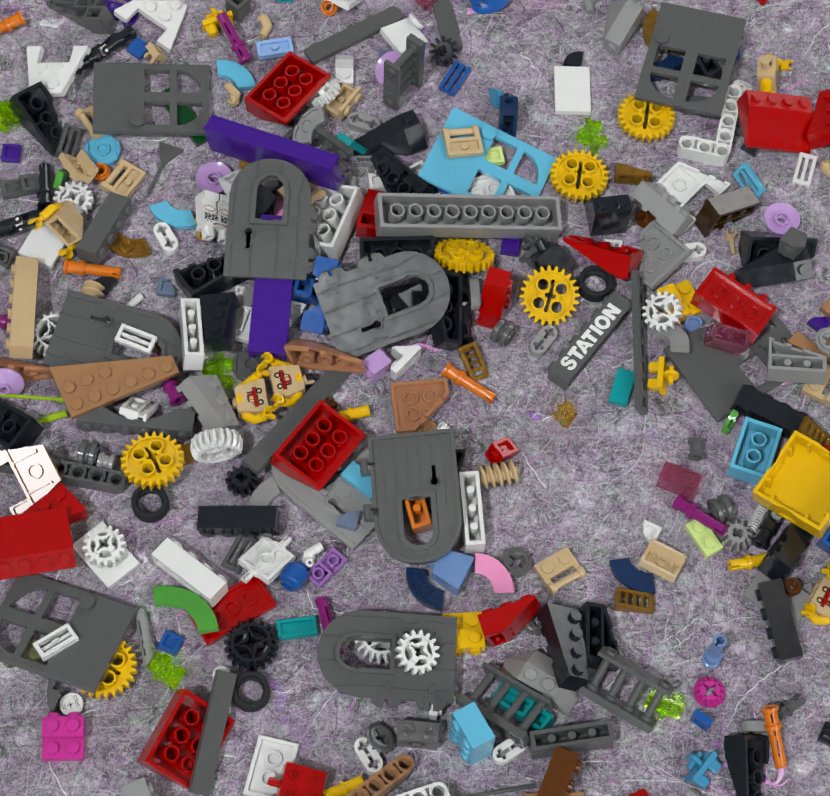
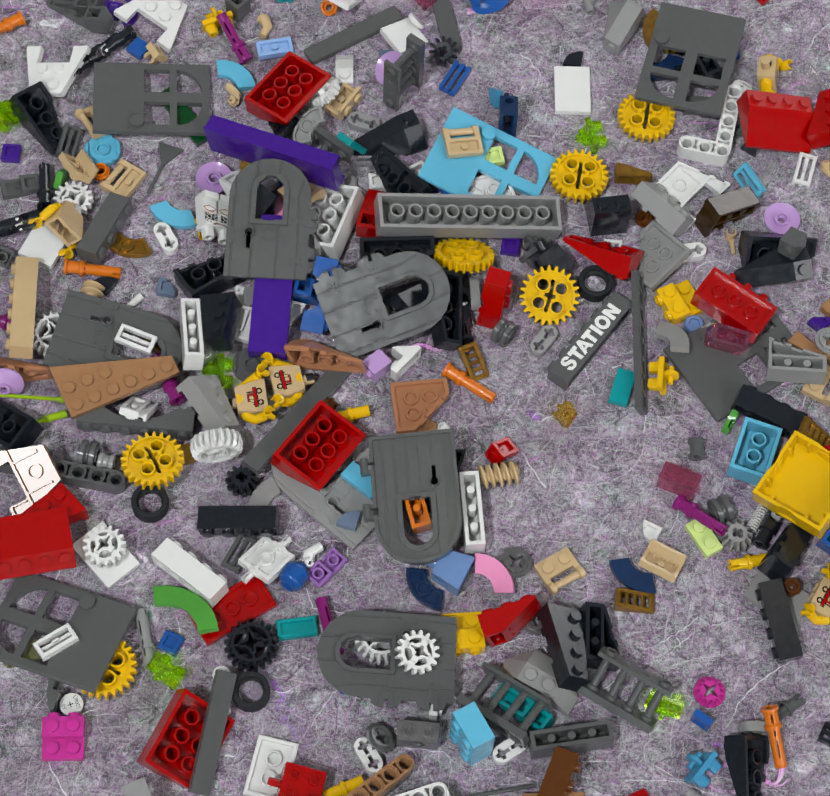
(281, 129): none -> black tile
(667, 304): white gear -> none
(713, 653): medium blue pin -> none

